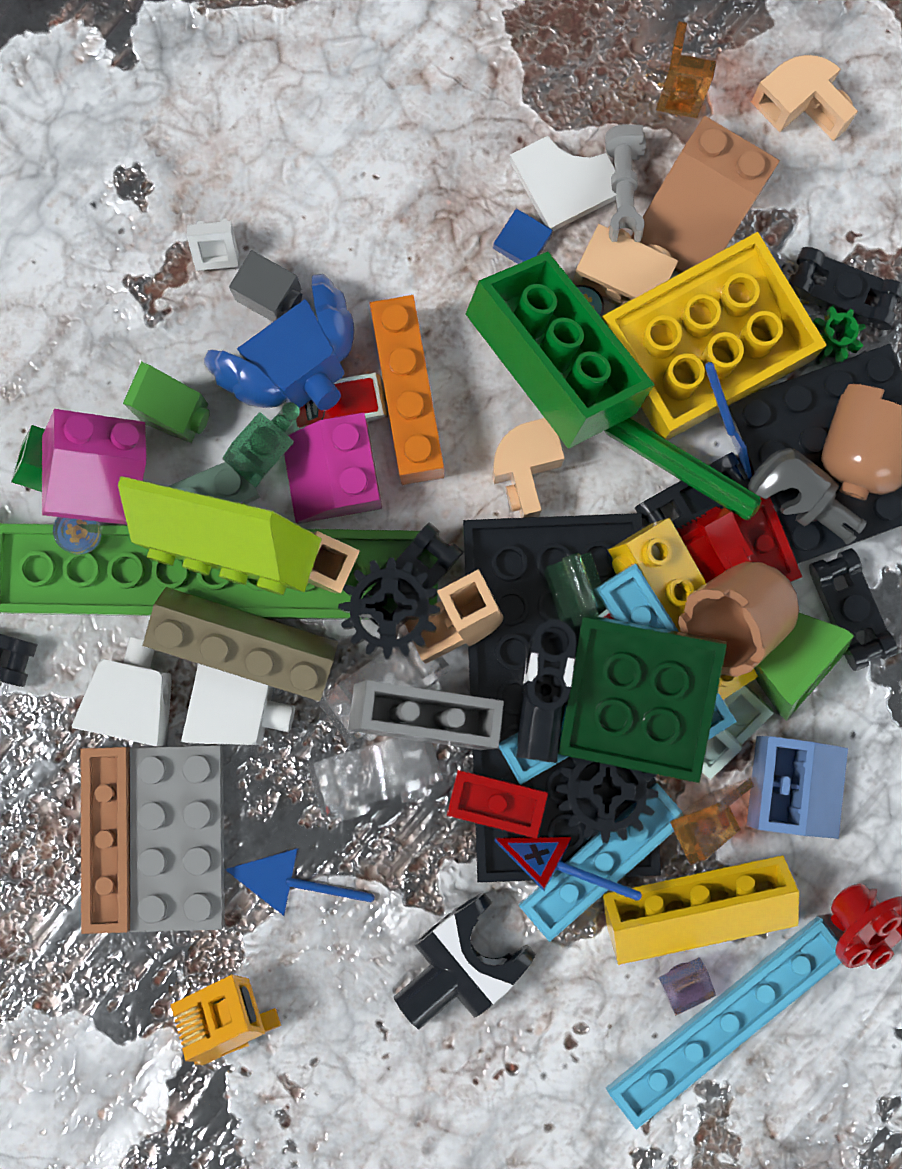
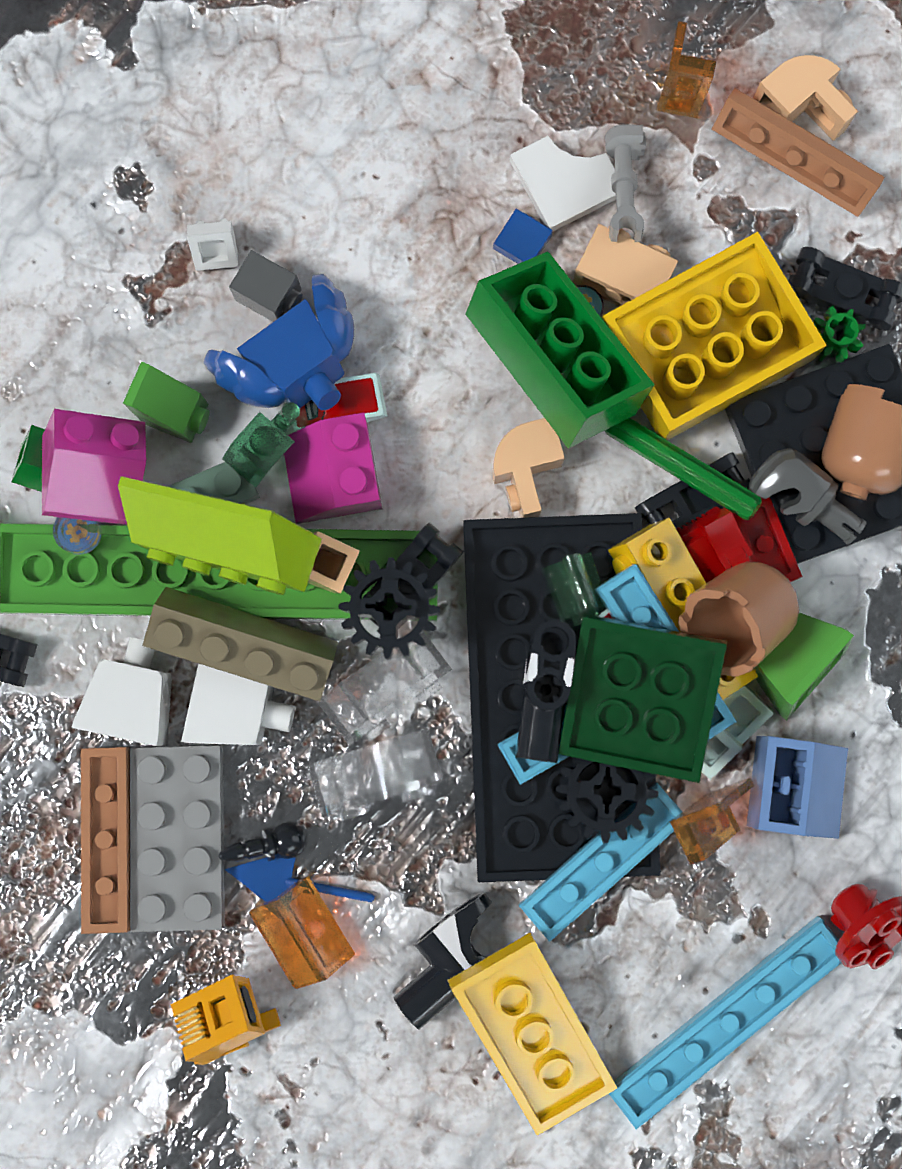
(284, 841): none -> black bar
(302, 934): none -> clear orange panel
(407, 390): orange brick -> none
(425, 715): light grey brick -> none
(465, 617): light nougat brick -> none
(497, 804): red plate -> none
(532, 1033): none -> yellow plate
(543, 856): piece -> none
(687, 986): clear purple plate -> none
(702, 910): yellow brick -> none
(706, 194): nougat slope -> none
(727, 419): blue piece -> none
(797, 152): none -> nougat plate
(853, 608): black plate -> none

